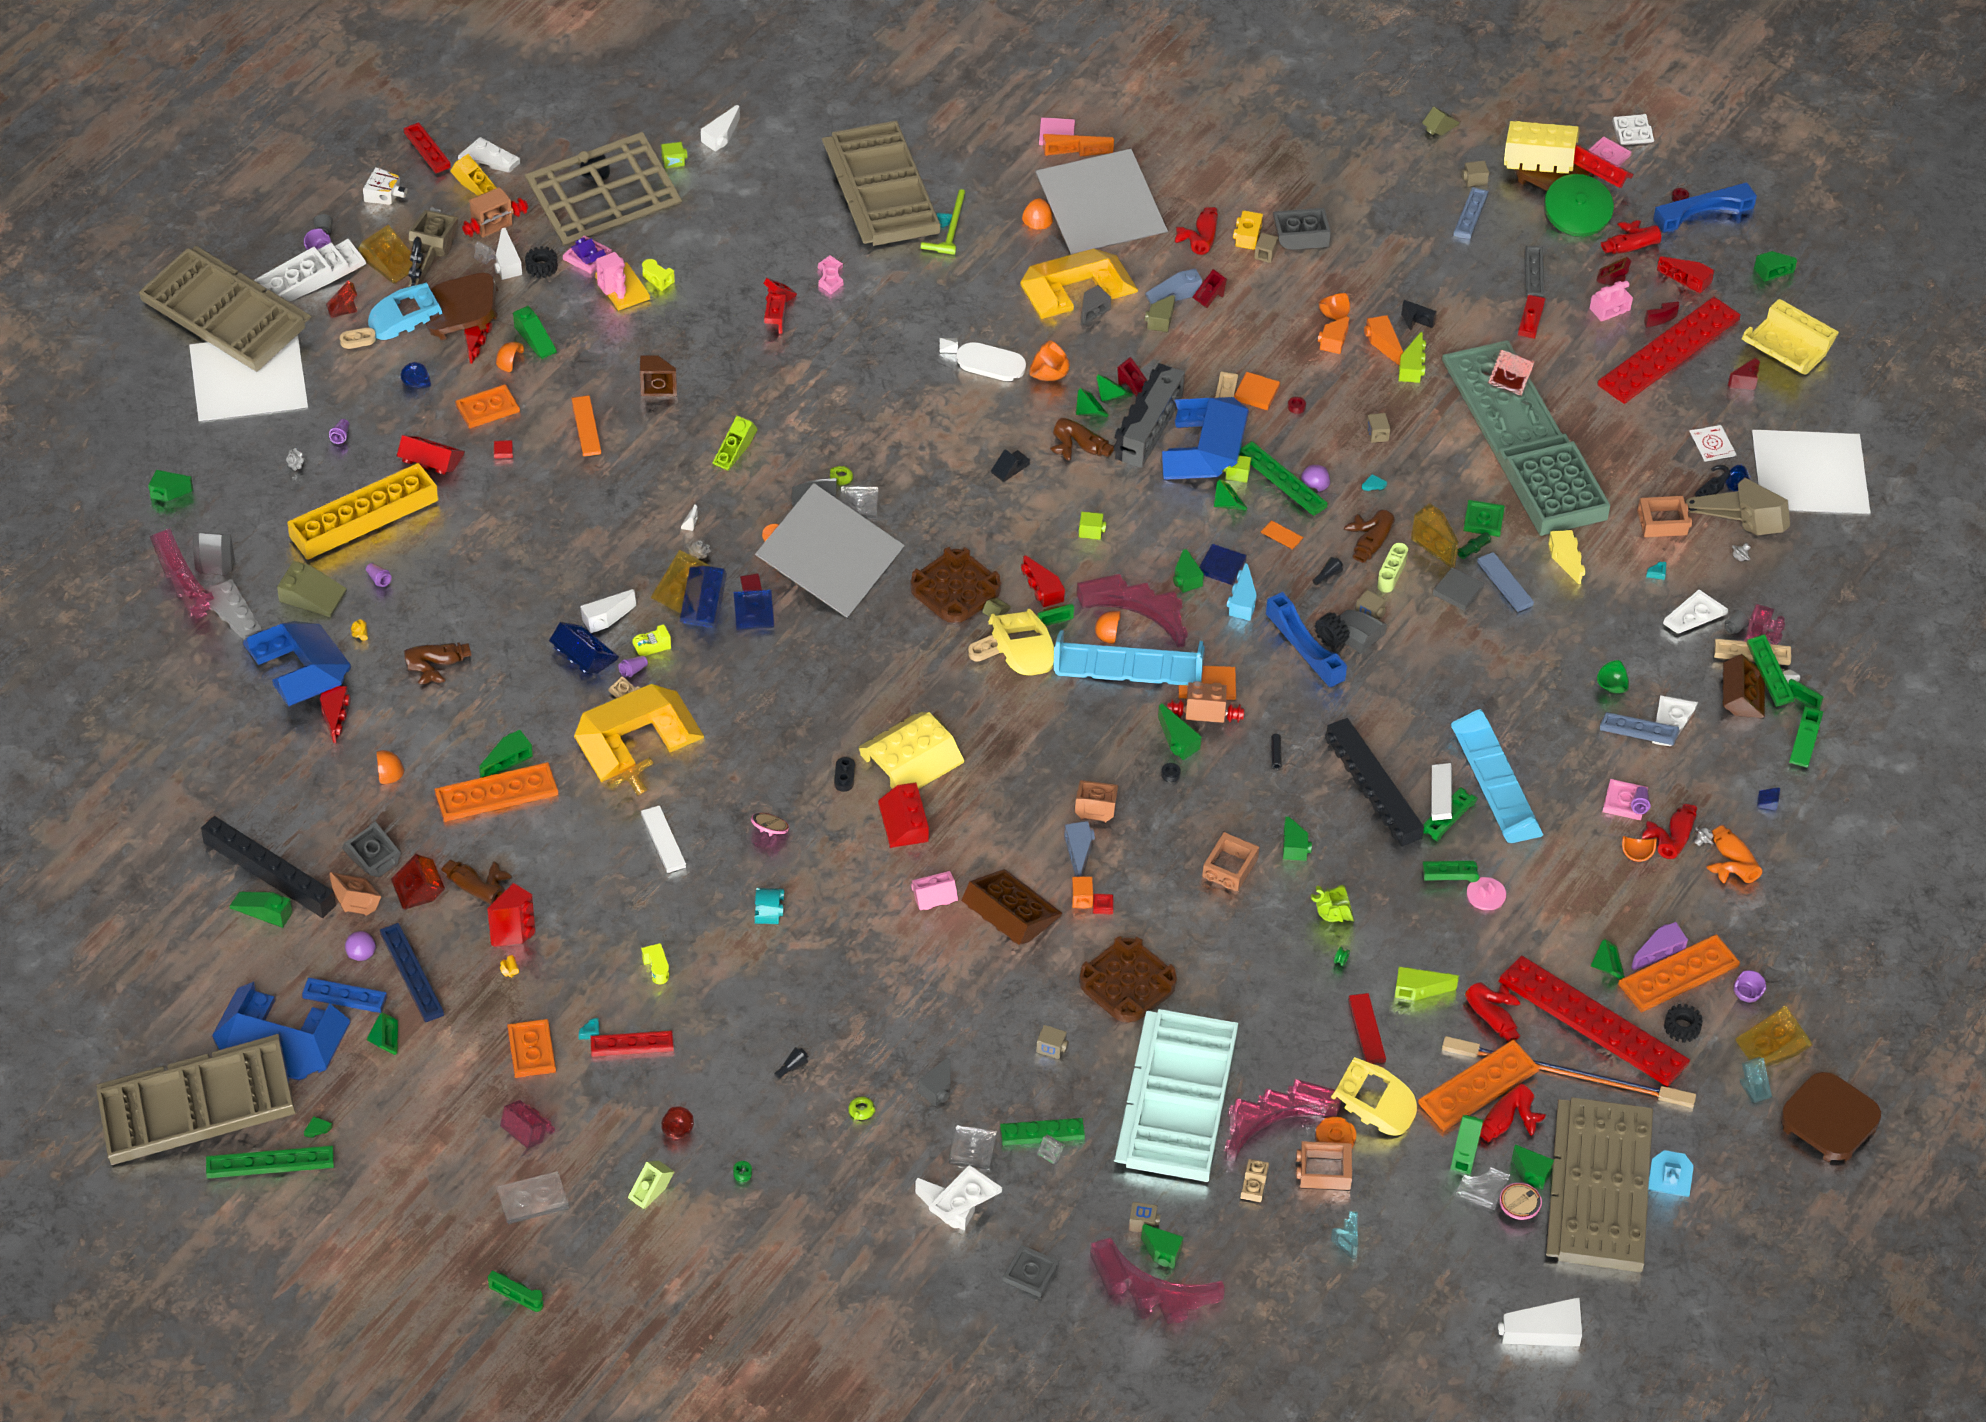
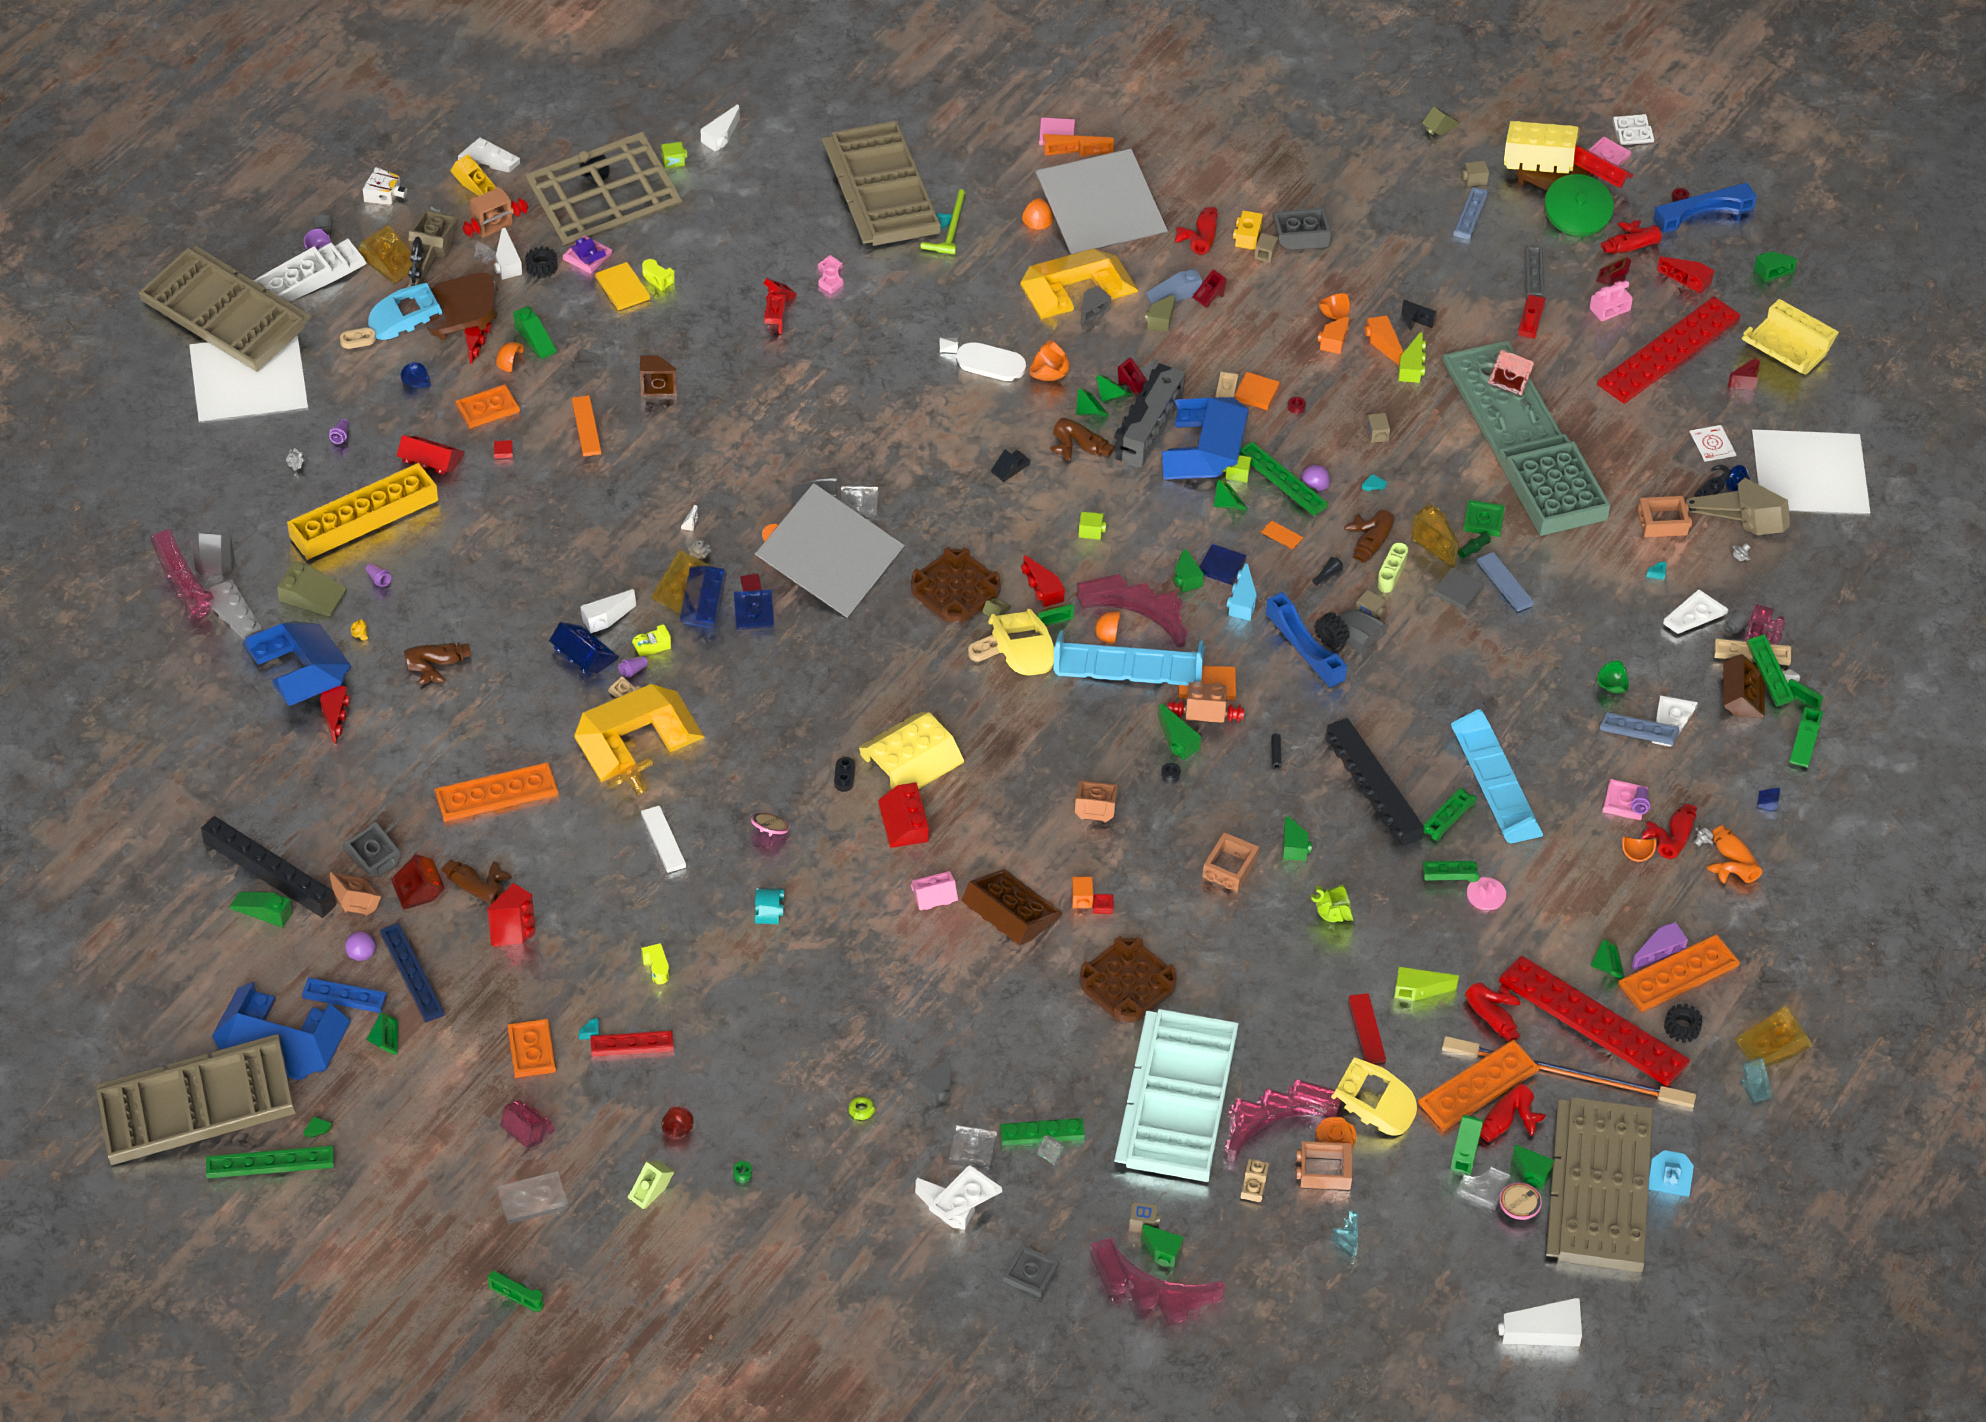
(169, 485): green slope -> none
(342, 301): clear red slope -> none
(389, 767): orange helmet -> none
(427, 147): red plate -> none
(507, 753): green slope -> none
(509, 966): yellow plate -> none
(611, 274): bright pink brick -> none
(735, 443): lime slope -> none
(796, 1059): black cone -> none
(841, 480): lime piece -> none
(1052, 1042): dark tan brick -> none
(1079, 842): sand blue slope -> none
(1341, 956): green bush -> none
(1442, 791): white tile -> none
(1564, 551): light yellow slope -> none
(1660, 316): dark red slope -> none
(1749, 986): medium lavender hair -> none
(1831, 1116): reddish brown tile -> none

